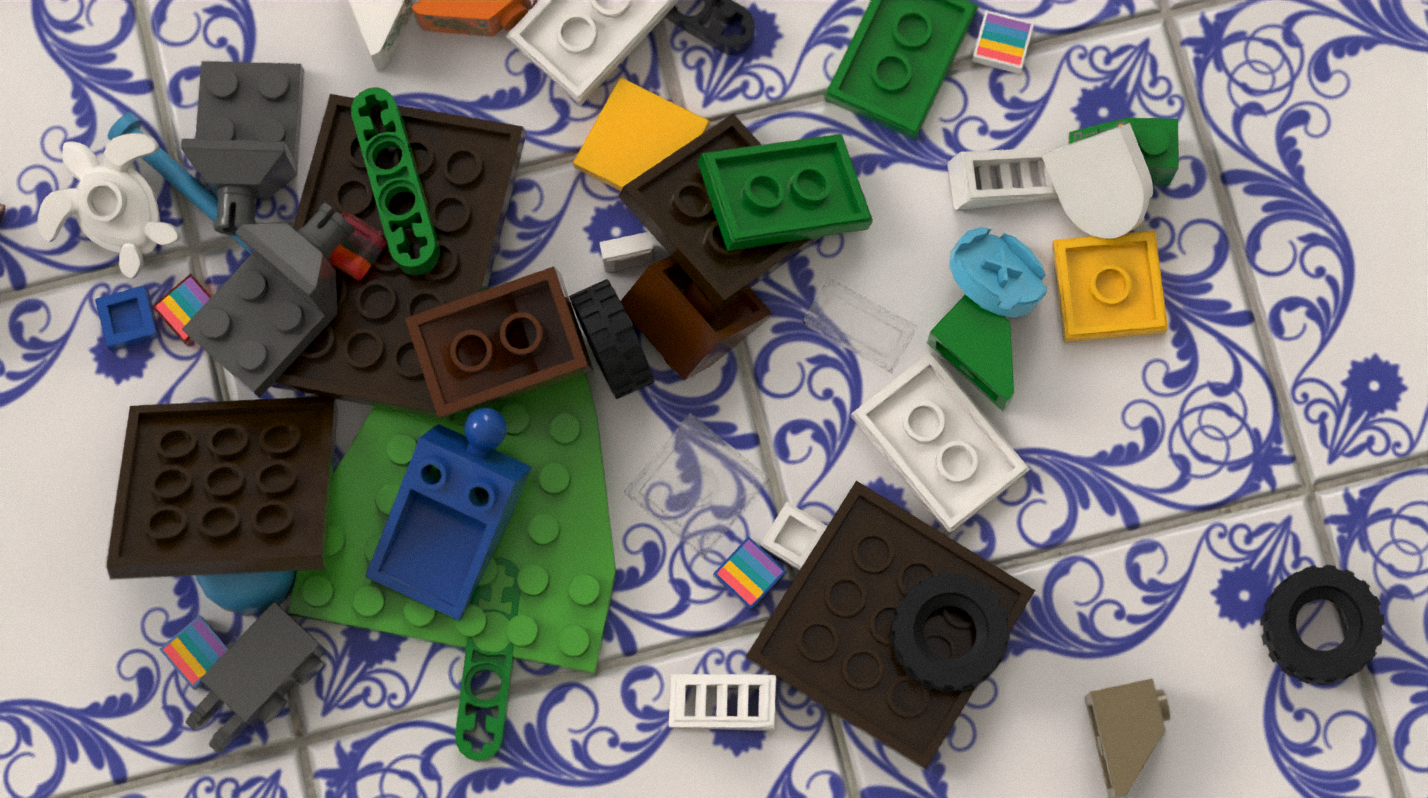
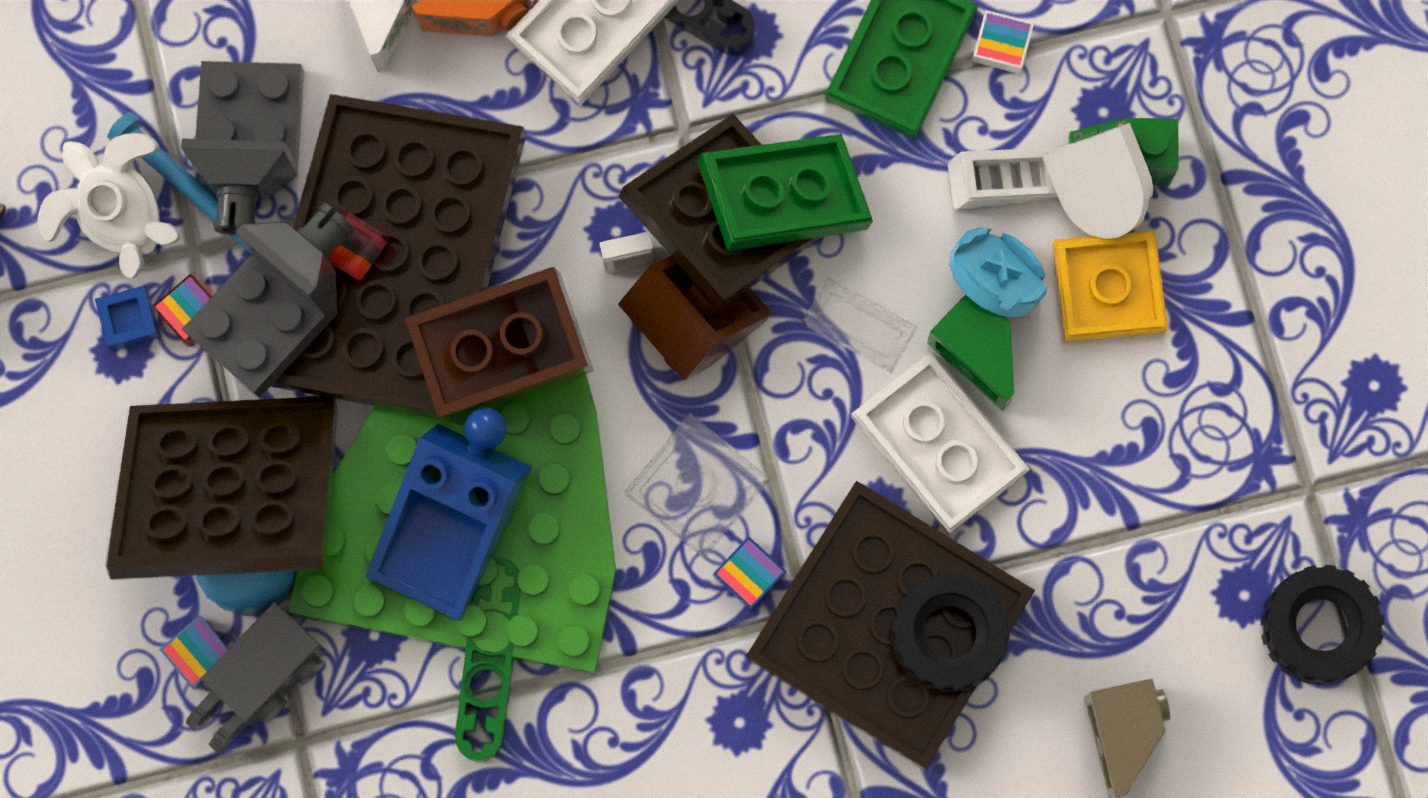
(393, 181): green beam -> none
(612, 339): black tyre -> none
(635, 135): yellow tile -> none
(744, 682): white slope -> none
(792, 536): white tile -> none

